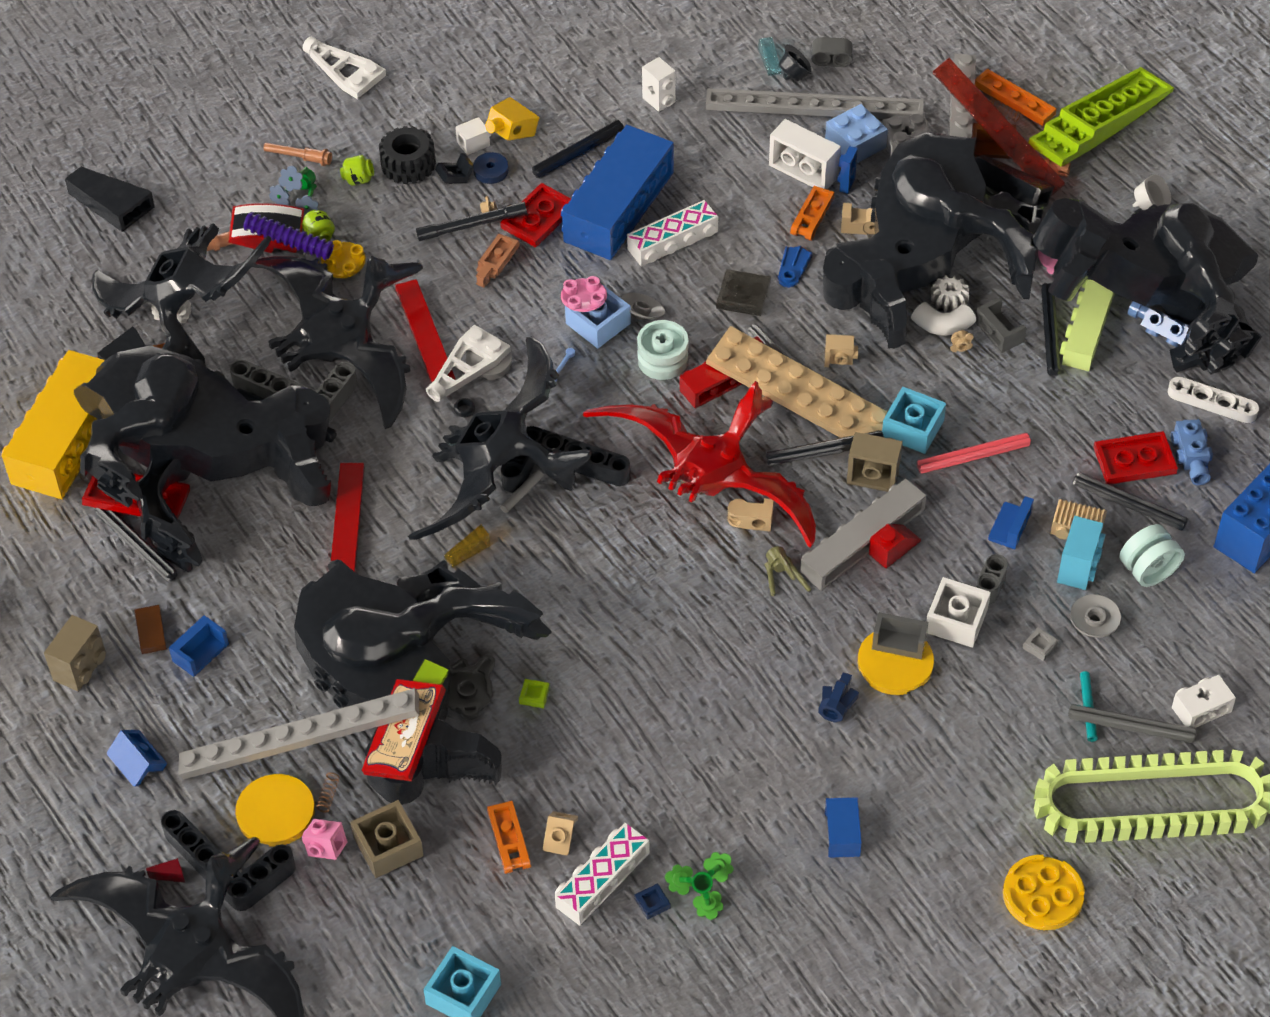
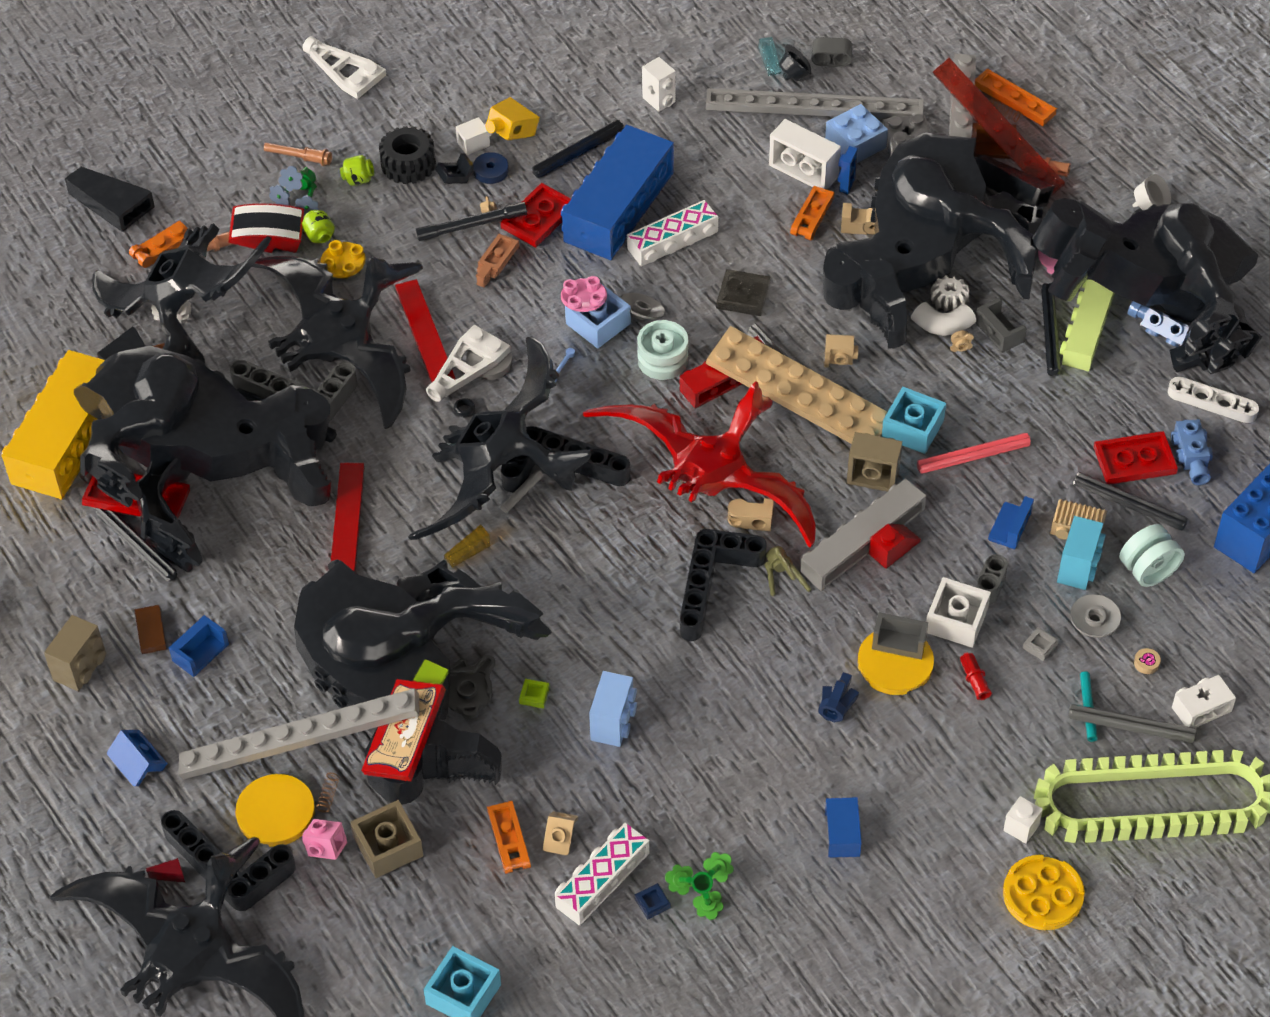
(165, 240): none -> orange plate
(289, 236): dark purple piece -> none
(612, 709): none -> light blue brick
(709, 548): none -> black beam
(793, 265): blue piece -> none
(812, 450): black axle -> none
(975, 676): none -> red axle
(1023, 819): none -> white brick
(1099, 116): lime slope -> none
(1147, 661): none -> tan tile

